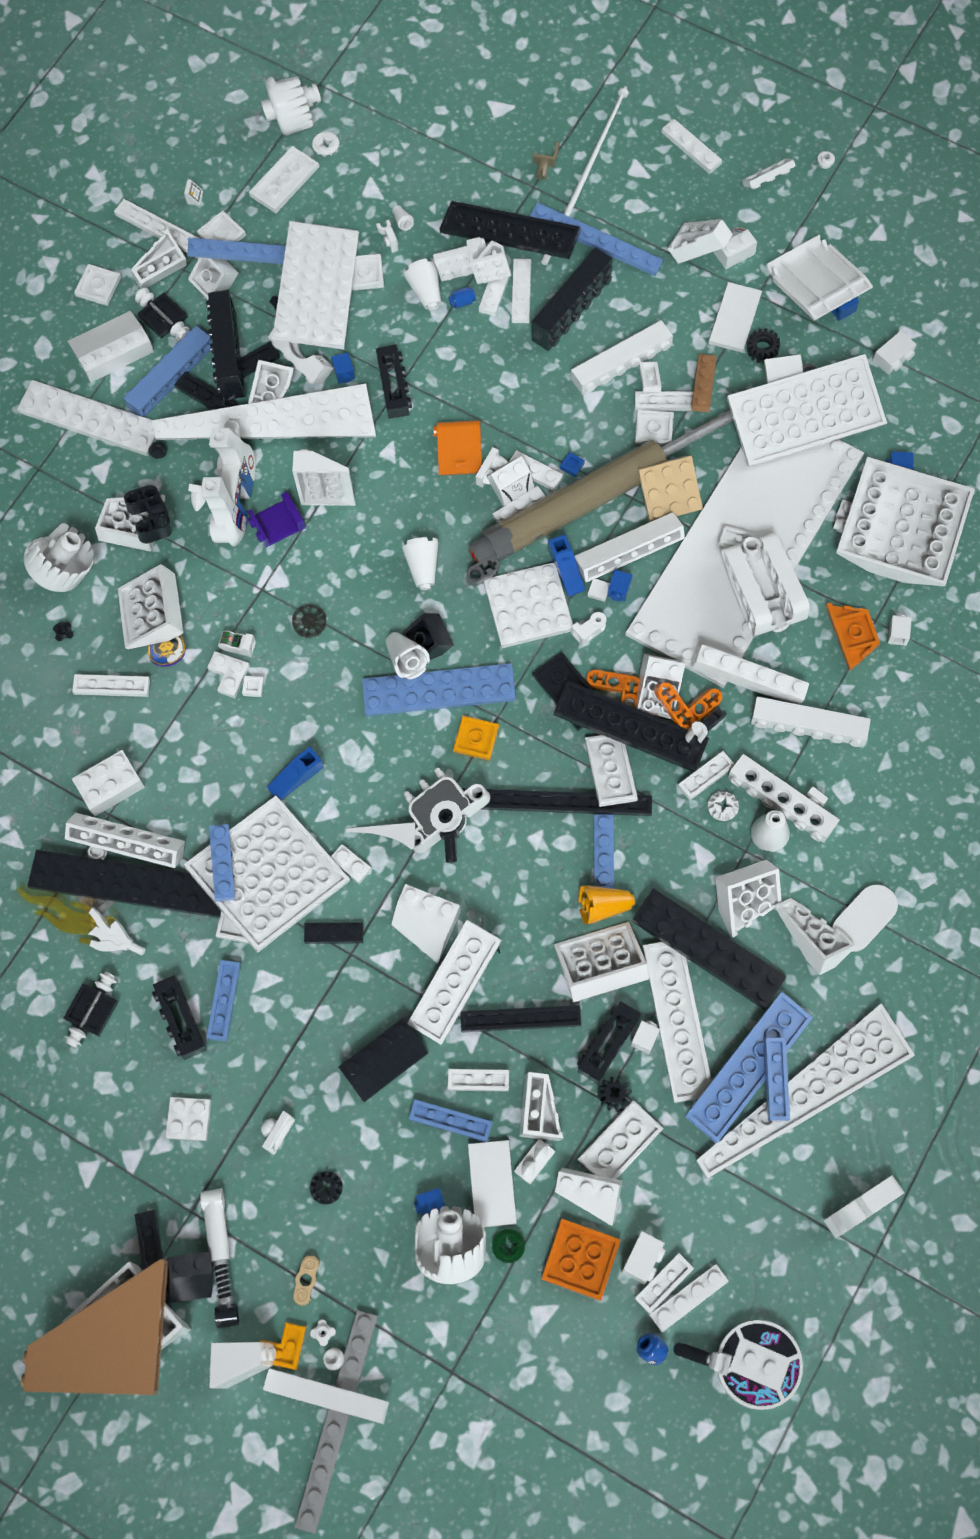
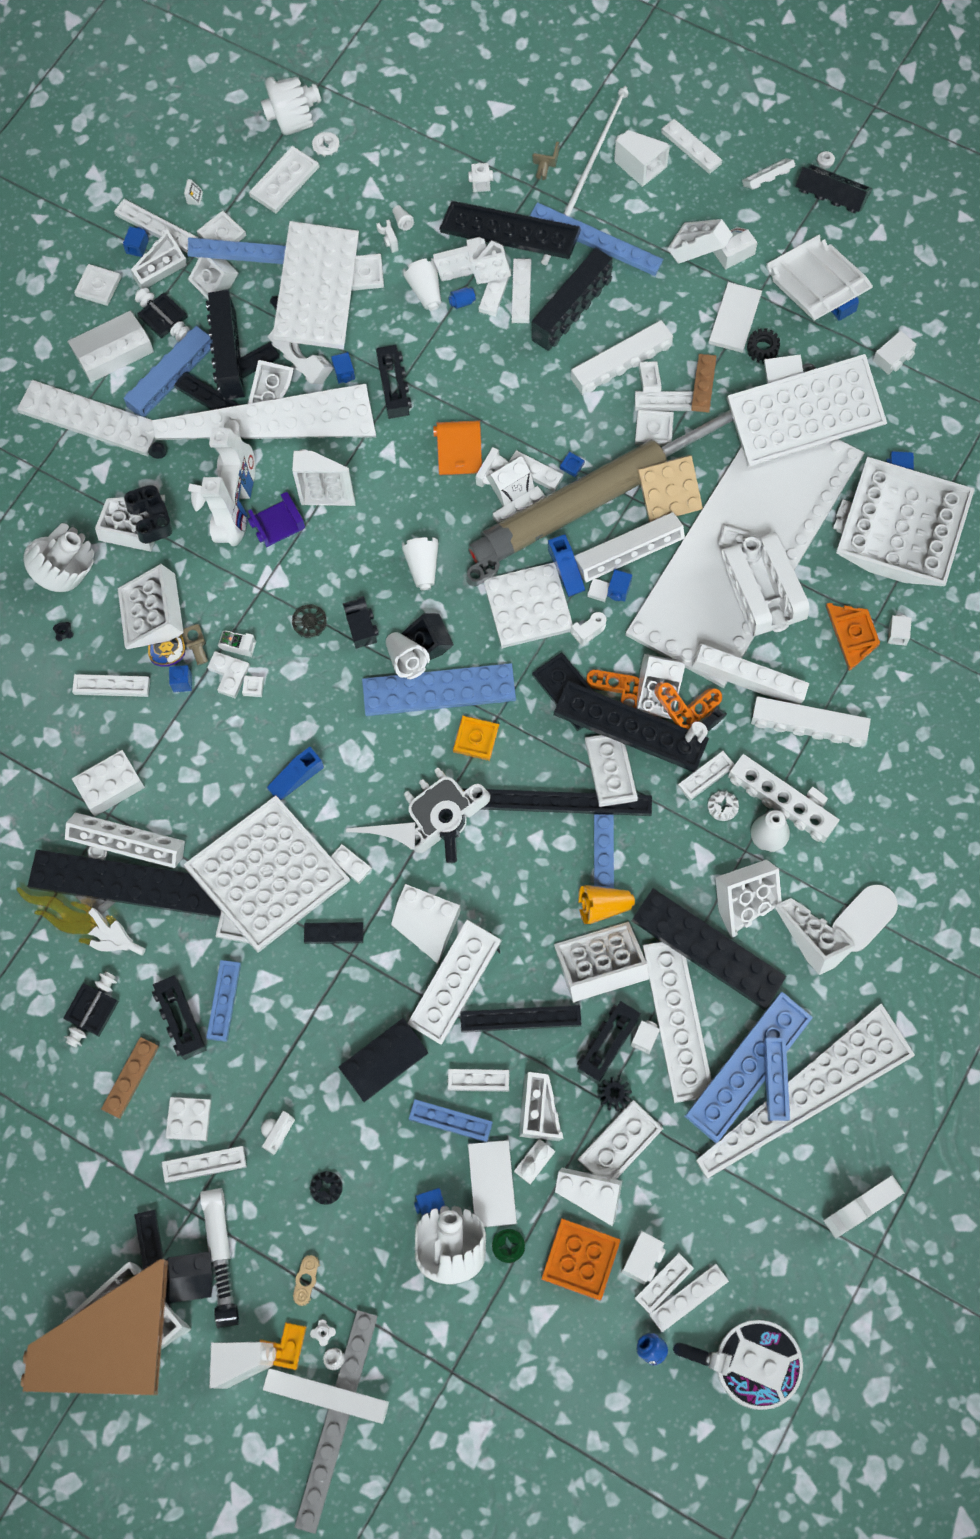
(130, 1078): none -> medium nougat plate
(136, 241): none -> blue brick
(180, 678): none -> blue brick
(197, 645): none -> dark tan bracket
(204, 1164): none -> white plate
(221, 862): medium blue plate -> none
(360, 622): none -> black hinge
(480, 177): none -> white brick
(641, 156): none -> white slope
(833, 188): none -> black slope

